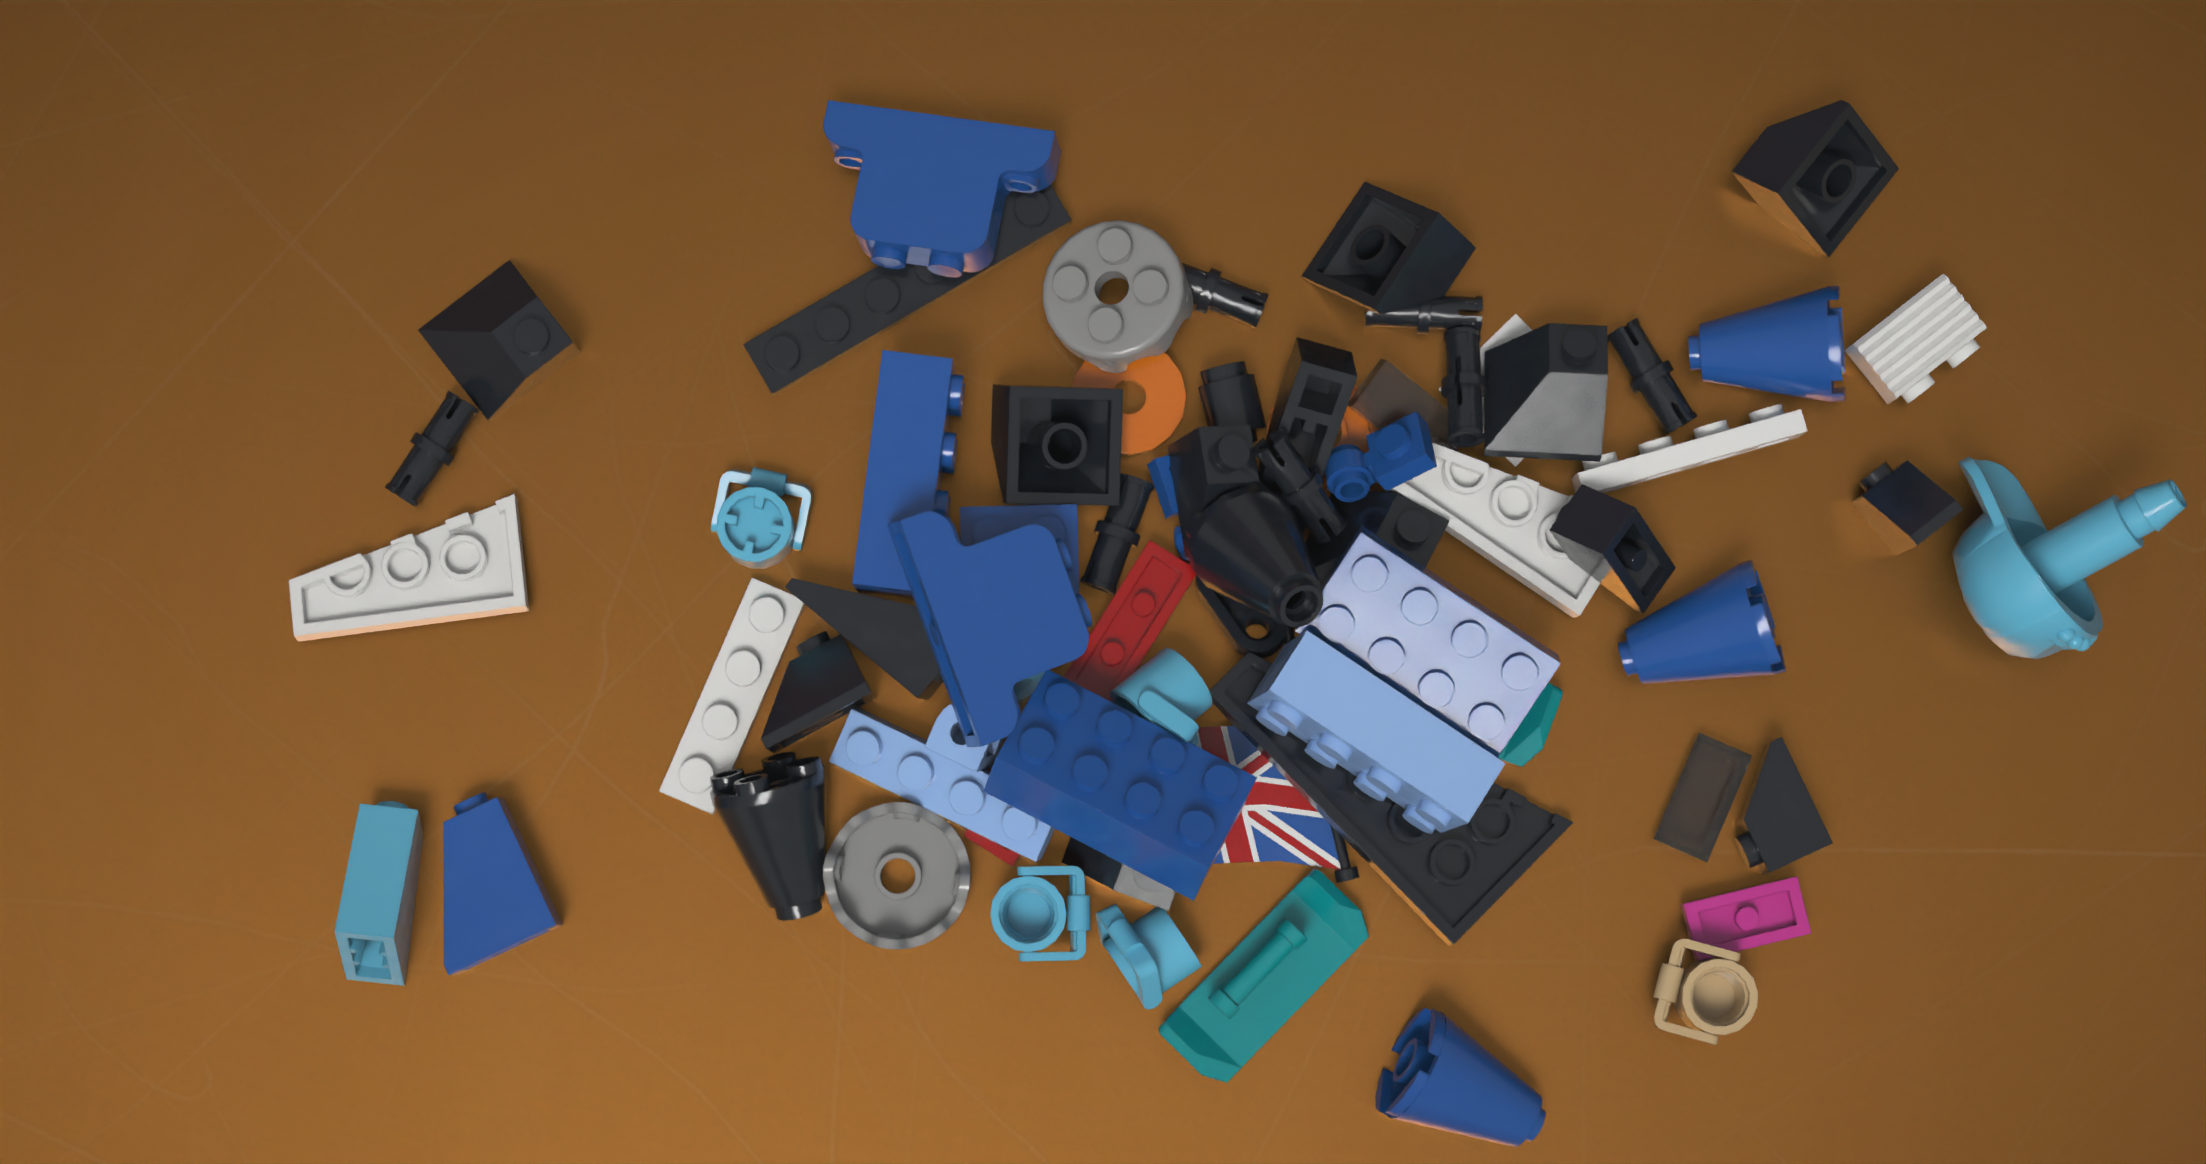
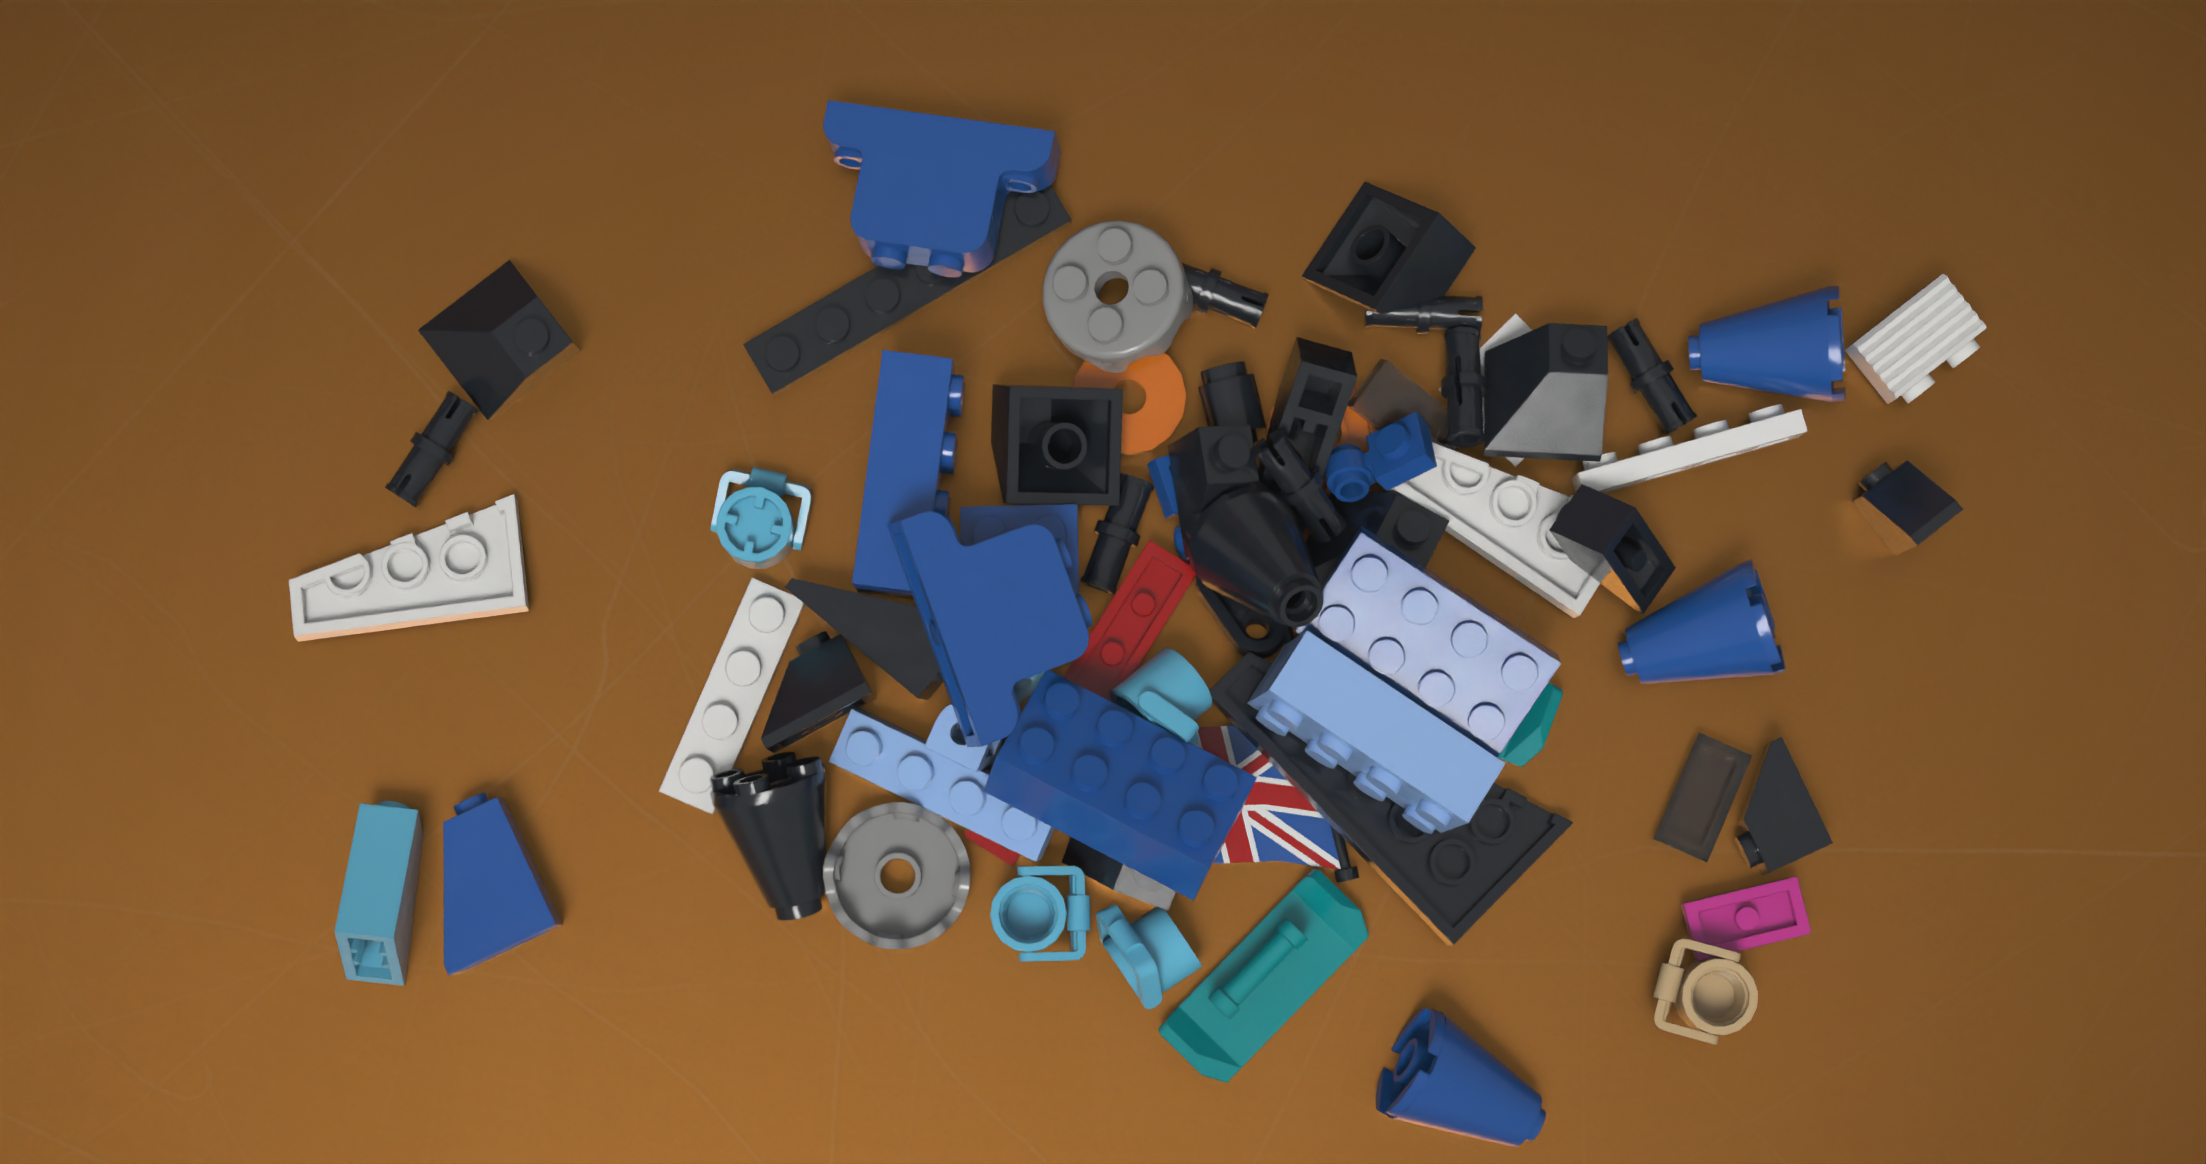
(1817, 173): black slope -> none
(2031, 582): medium azure piece -> none

